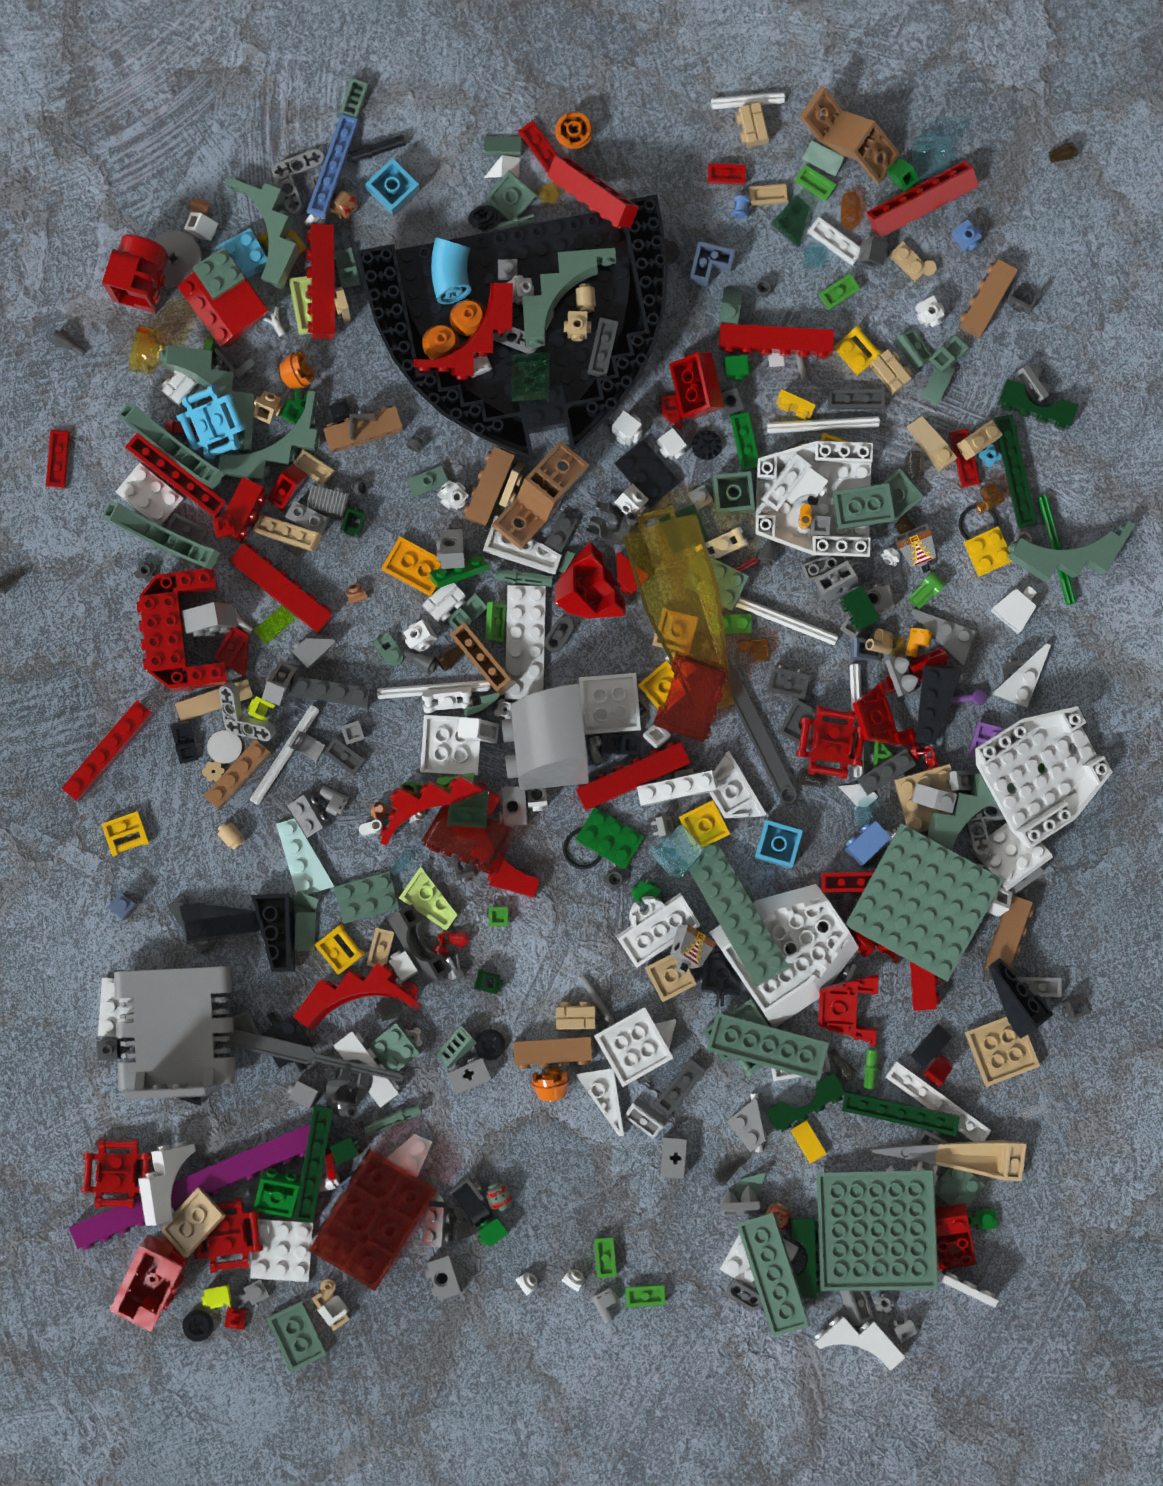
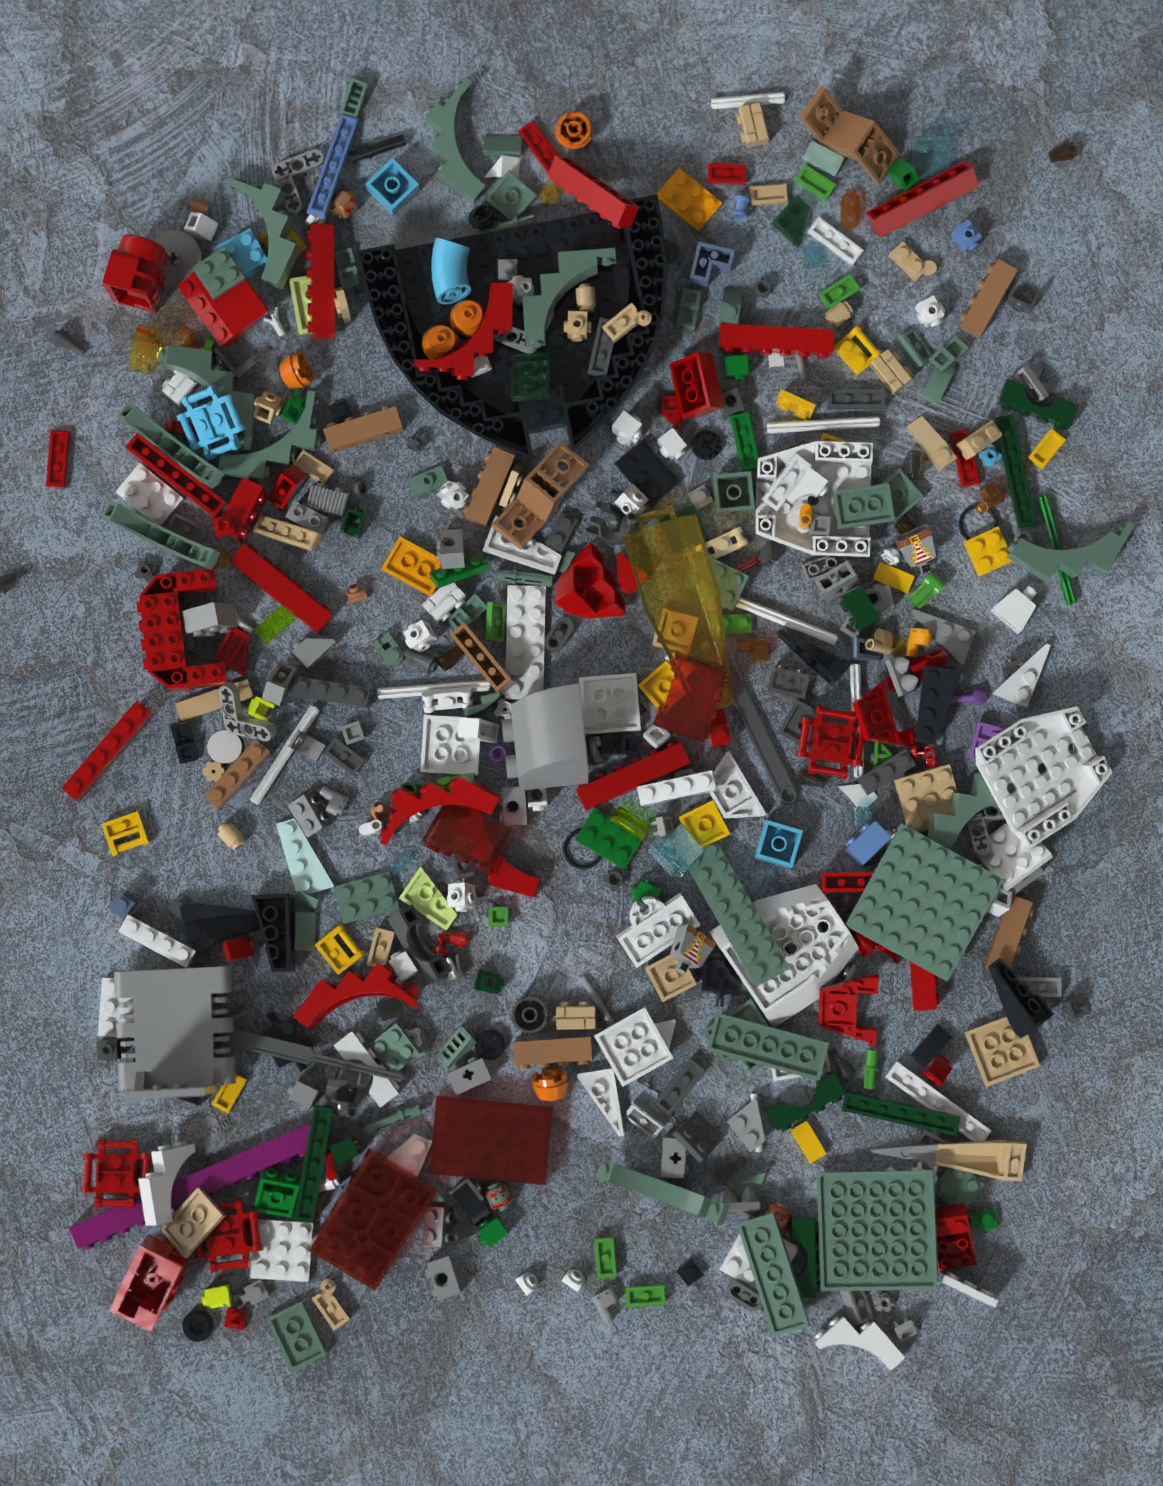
(158, 941): none -> white arch
(189, 339): none -> clear orange piece
(224, 558): none -> clear yellow plant
(228, 1094): none -> yellow tile
(239, 949): none -> red slope
(333, 1310): white panel -> none
(360, 416): flat silver bracket -> none
(454, 171): none -> sand green arch
(461, 896): none -> white brick
(470, 811): clear green wing -> none
(490, 1140): none -> clear red brick
(498, 749): none -> medium lavender plate
(540, 1012): none -> dark grey brick
(625, 321): none -> tan hinge
(631, 823): none -> clear neon green tile
(662, 1191): none -> sand green arch
(688, 200): none -> light orange plate
(688, 309): none -> sand green slope
(689, 1272): none -> black plate
(698, 1136): none -> dark grey plate
(720, 731): none -> red slope
(821, 661): none -> black wedge
(838, 314): none -> tan brick
(873, 252): flat silver brick -> none
(893, 577): none -> yellow tile
(934, 797): light grey slope -> none
(961, 780): light grey plate -> none
(1046, 448): none -> yellow tile

